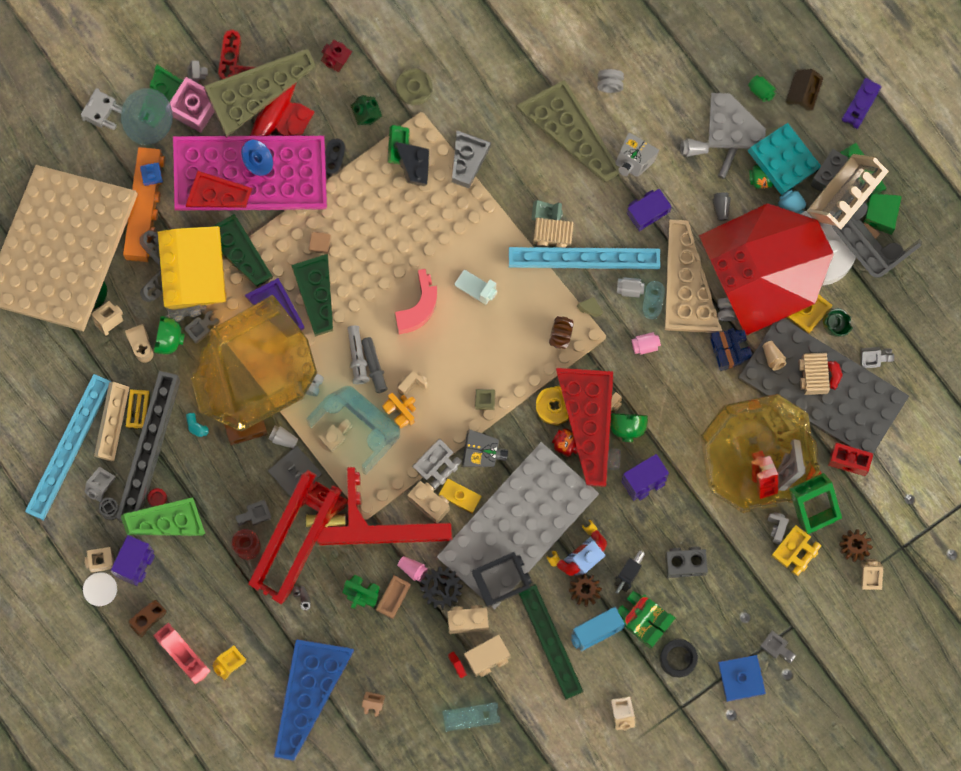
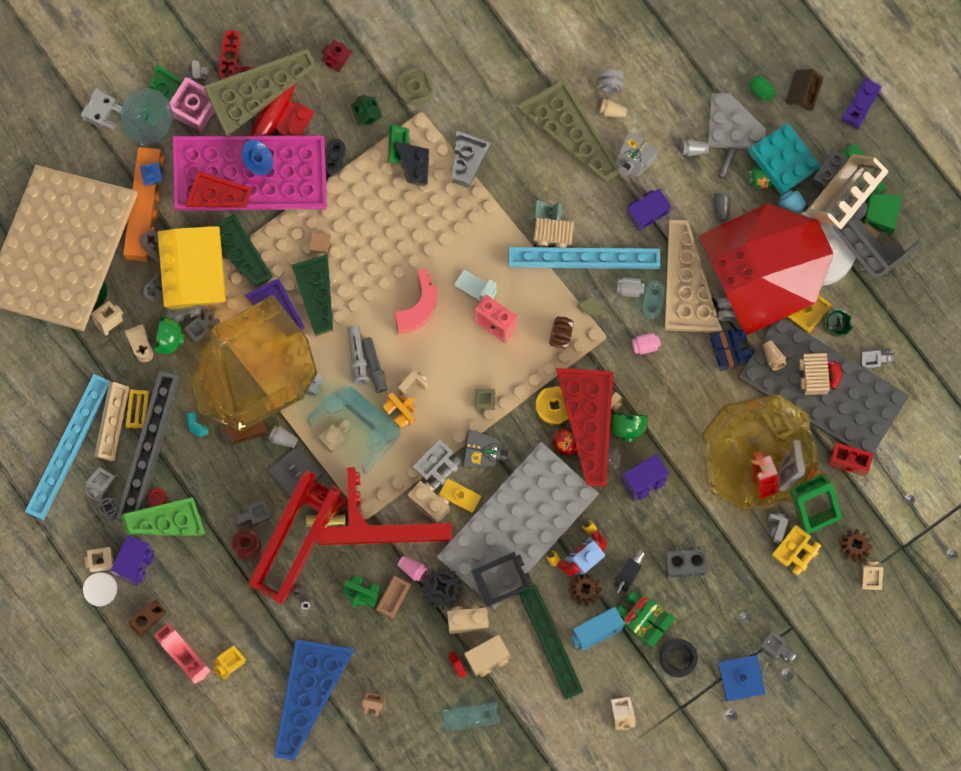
(491, 313): none -> coral window
(612, 109): none -> tan cone

